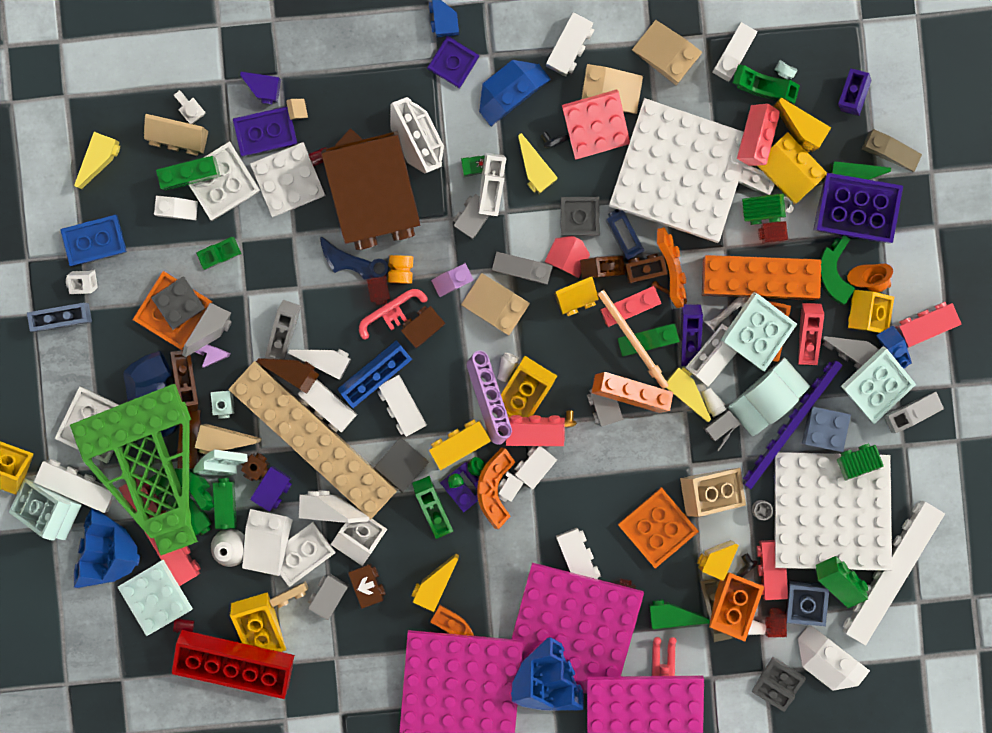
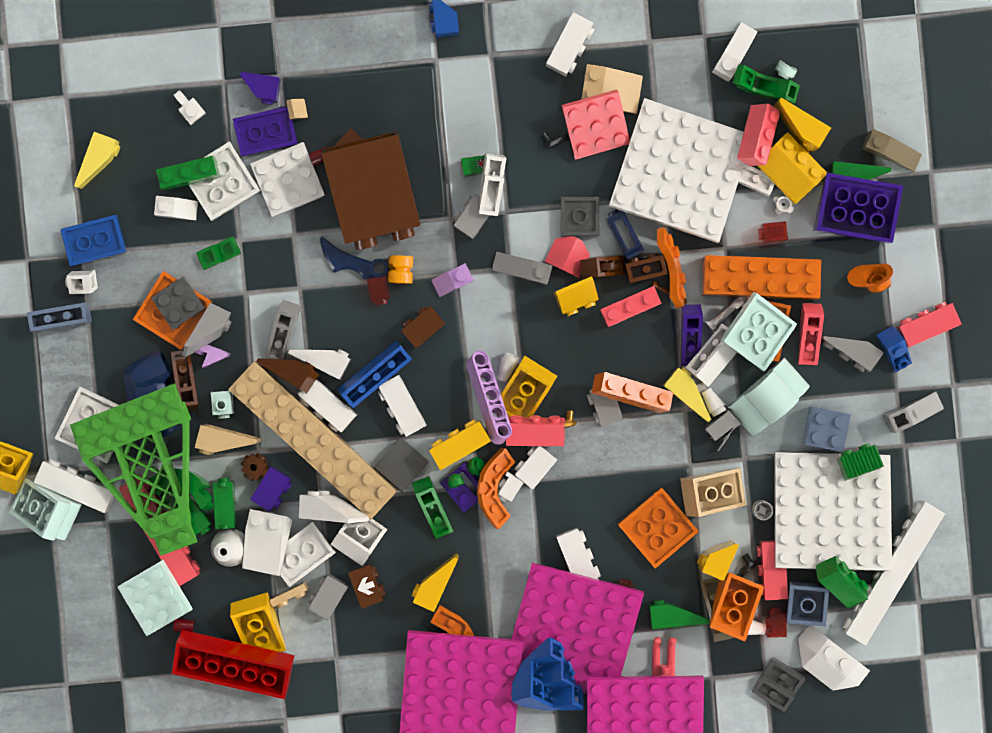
(105, 552): blue brick -> none
(175, 134): tan slope -> none
(194, 454): reddish brown slope -> none
(220, 463): light aqua slope -> none
(390, 311): coral piece -> none
(417, 135): white wedge -> none
(453, 62): dark purple tile -> none
(495, 304): tan slope -> none
(510, 88): blue wedge -> none
(537, 171): light yellow slope -> none
(650, 339): green slope -> none
(654, 370): light nougat bar -> none
(667, 52): tan slope -> none
(764, 208): green brick -> none
(796, 417): dark purple plate -> none
(830, 279): green arch -> none
(854, 92): dark purple brick -> none
(870, 311): yellow slope -> none
(878, 385): light aqua plate -> none

